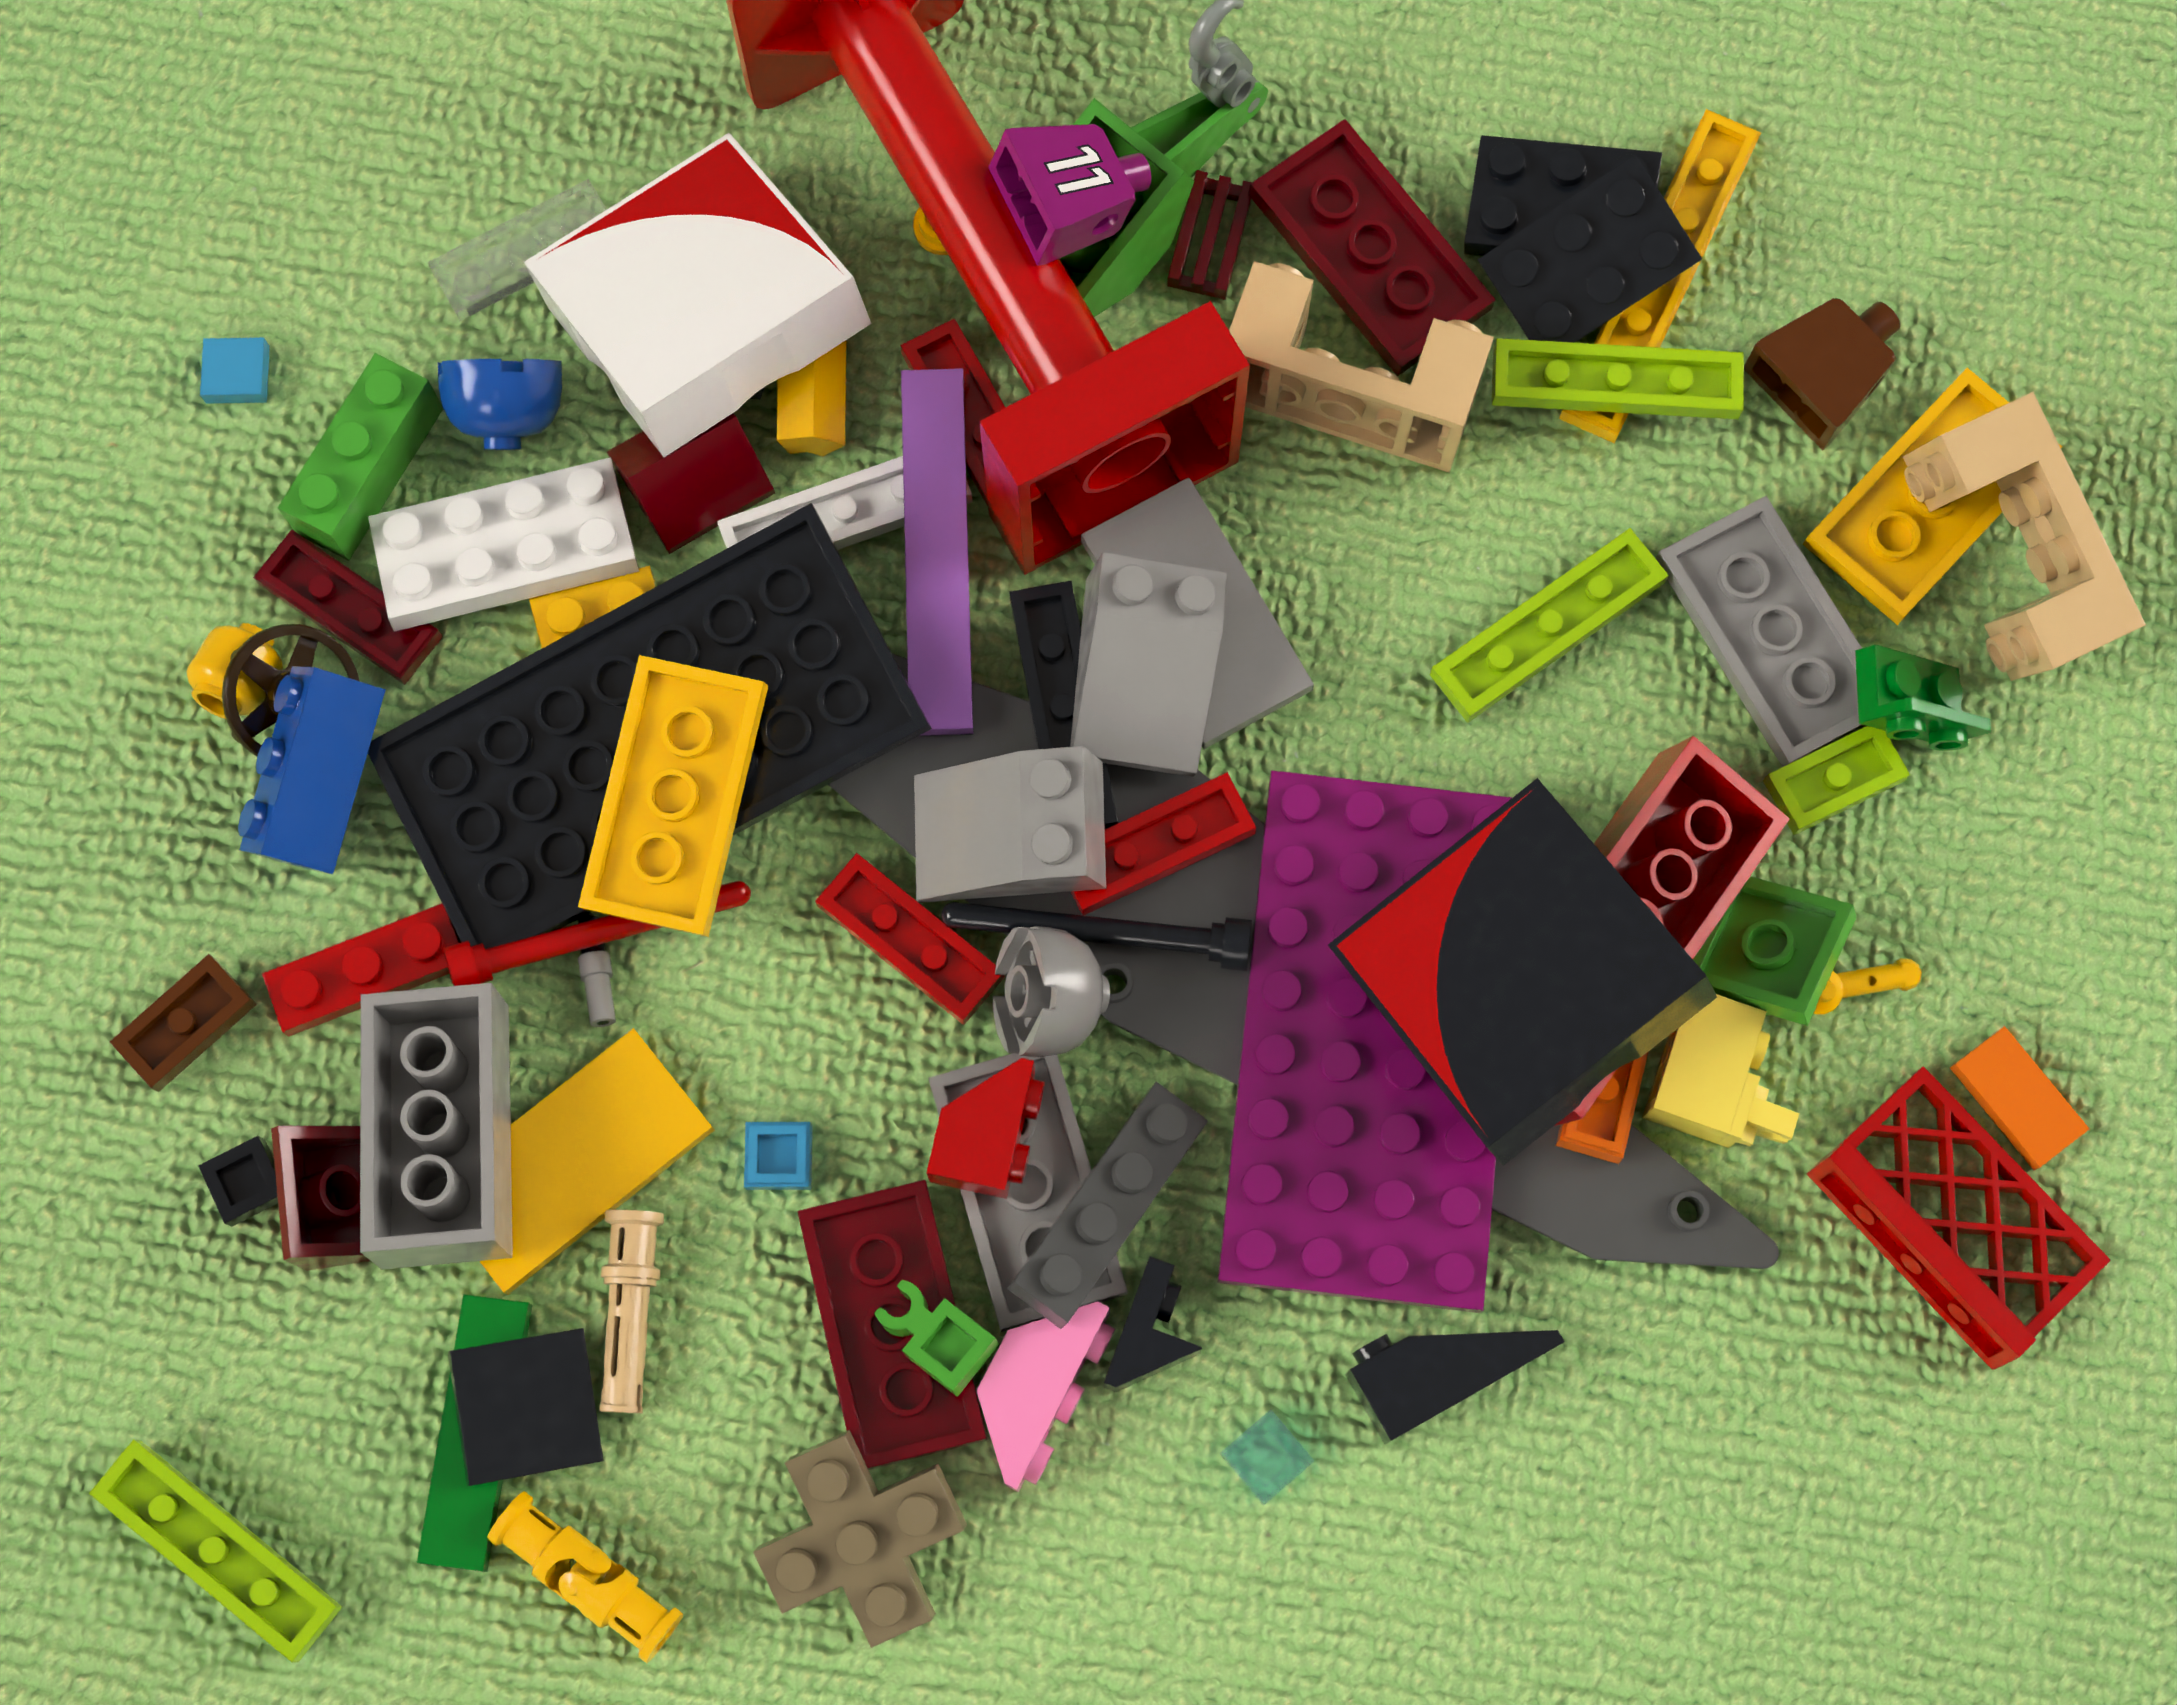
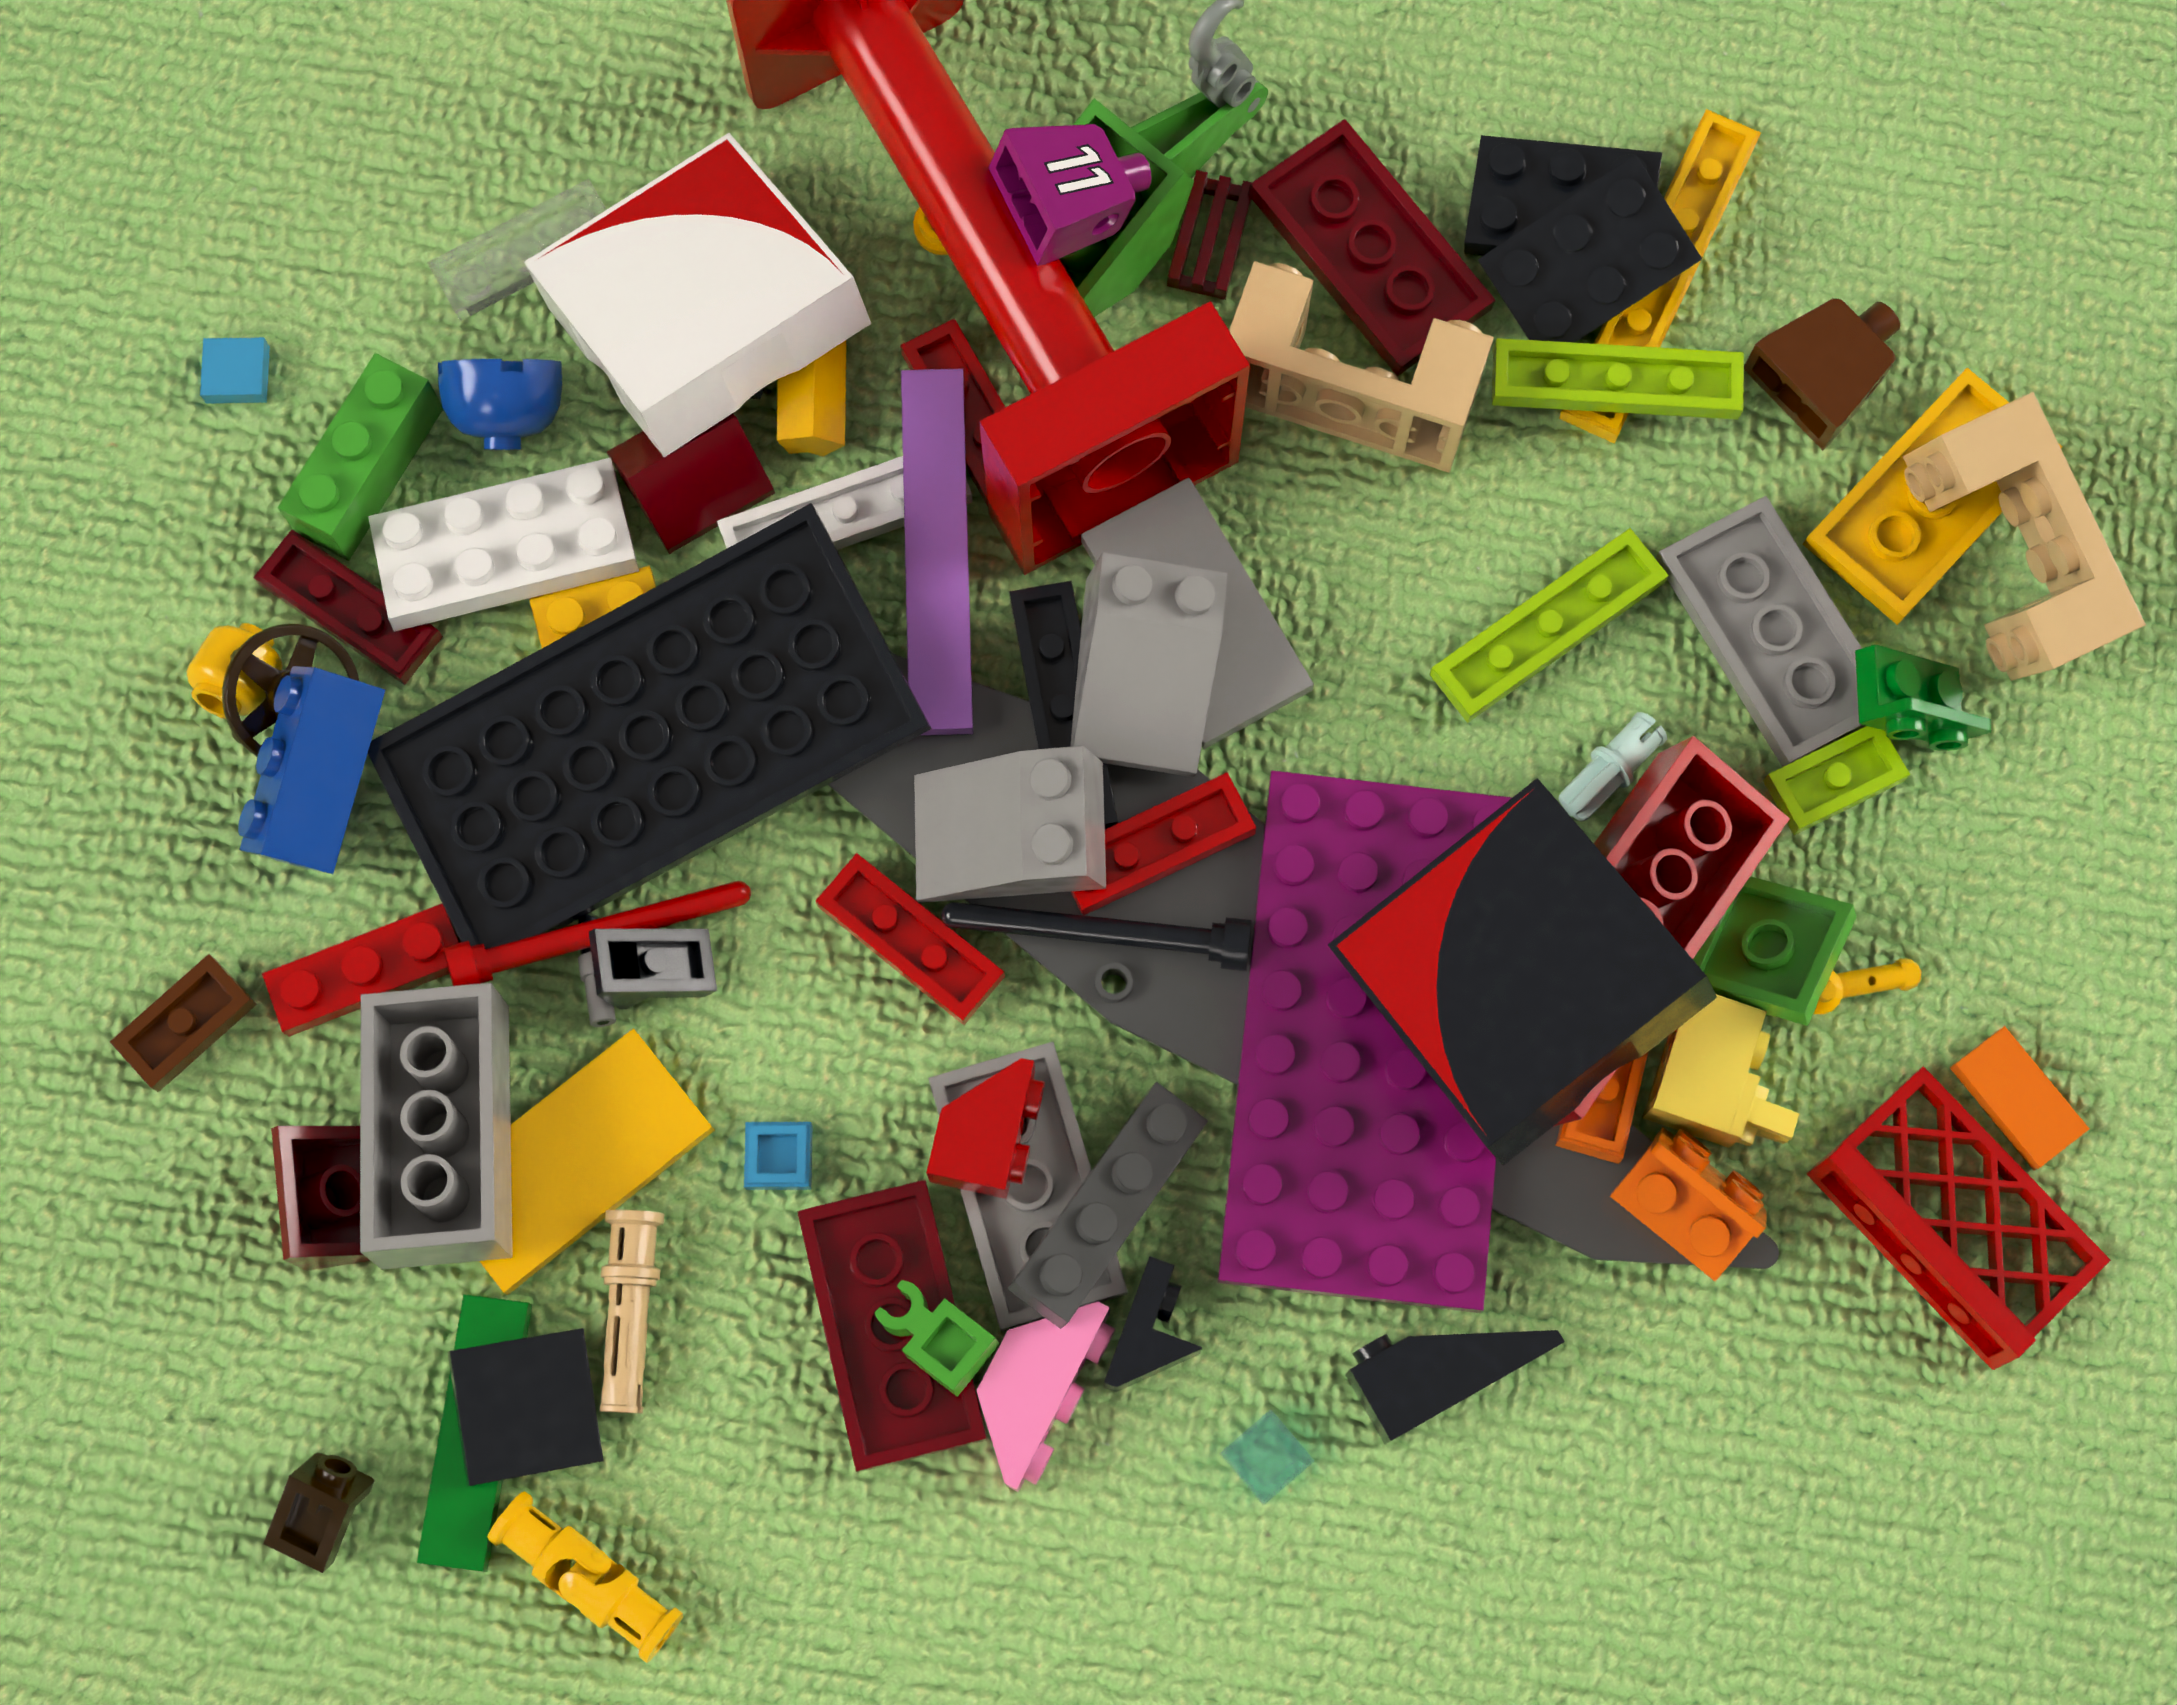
(216, 1550): lime plate -> none
(242, 1180): black plate -> none
(317, 1510): none -> dark brown bracket
(651, 964): none -> slope
(673, 795): yellow plate -> none
(860, 1538): dark tan plate -> none
(1049, 992): light grey cylinder -> none
(1611, 767): none -> light aqua axle
(1692, 1202): none -> orange bracket

